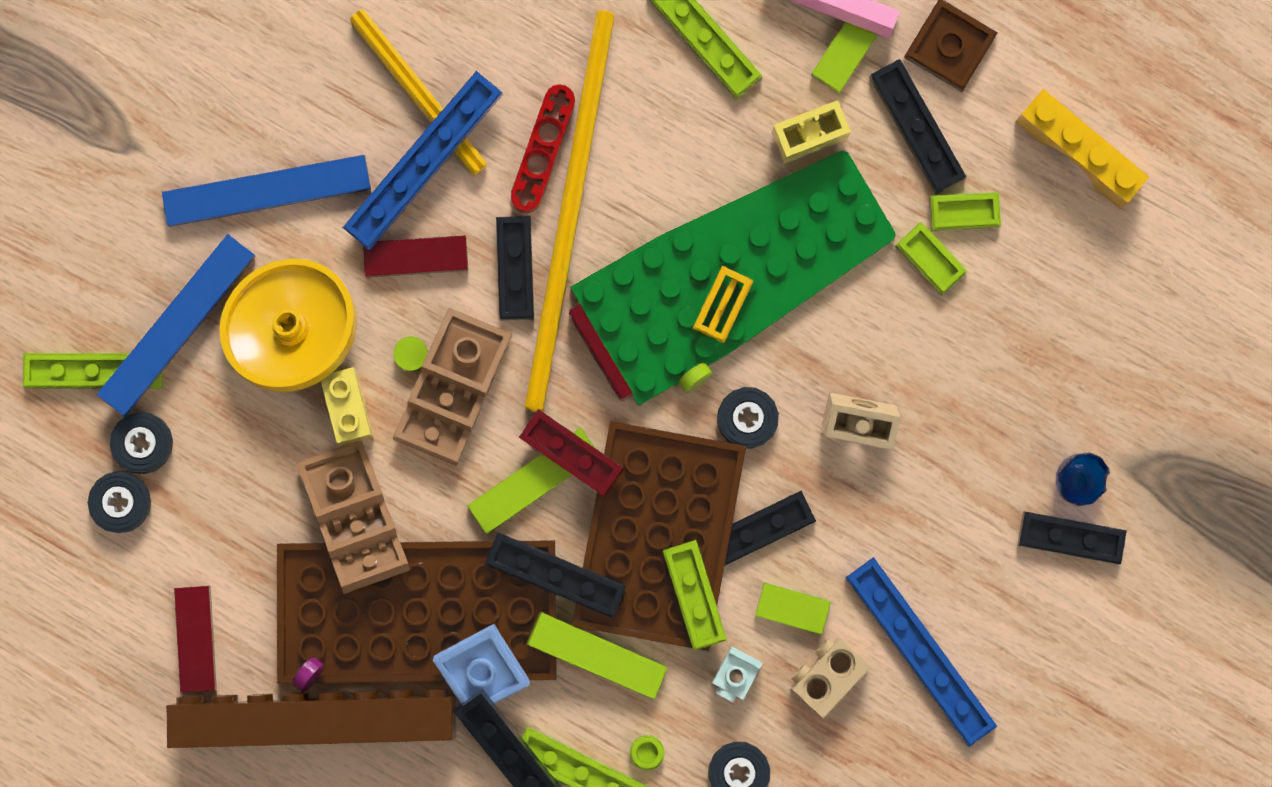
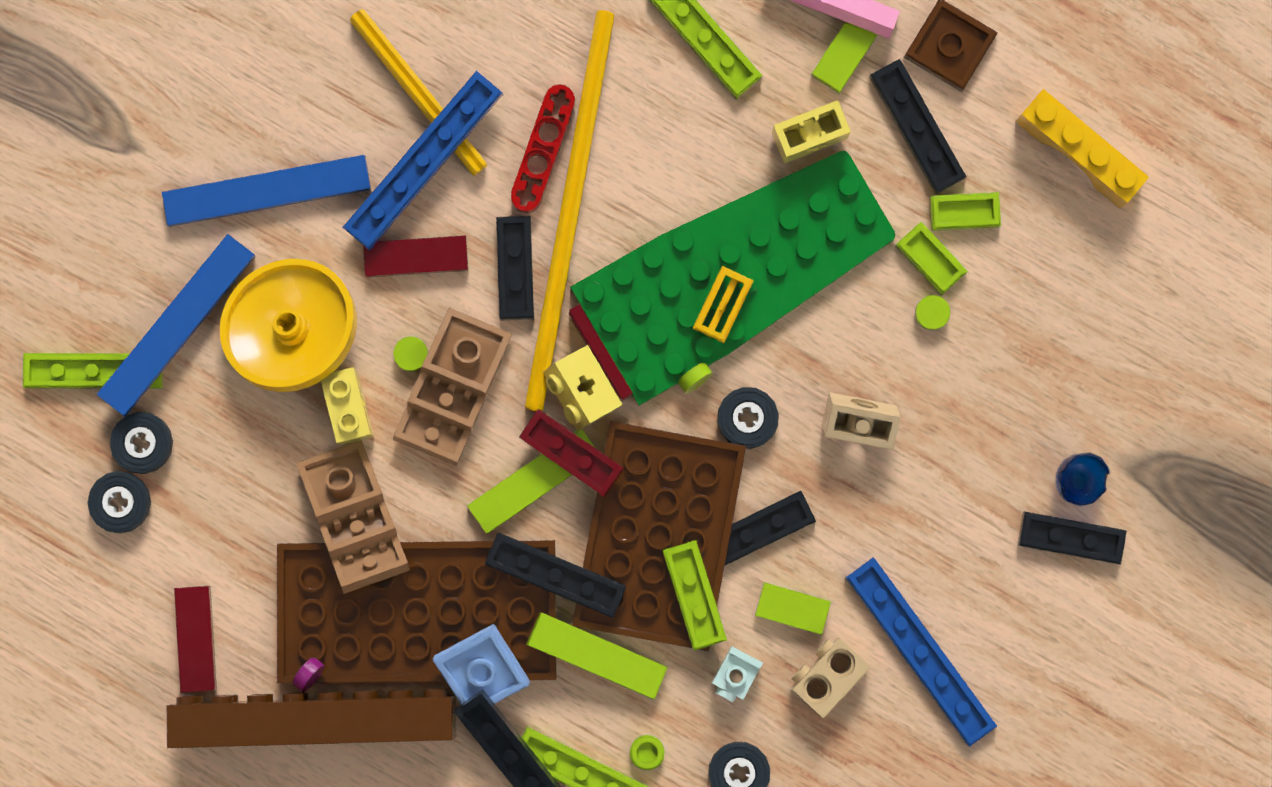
(597, 393): none -> light yellow brick
(932, 312): none -> lime tile

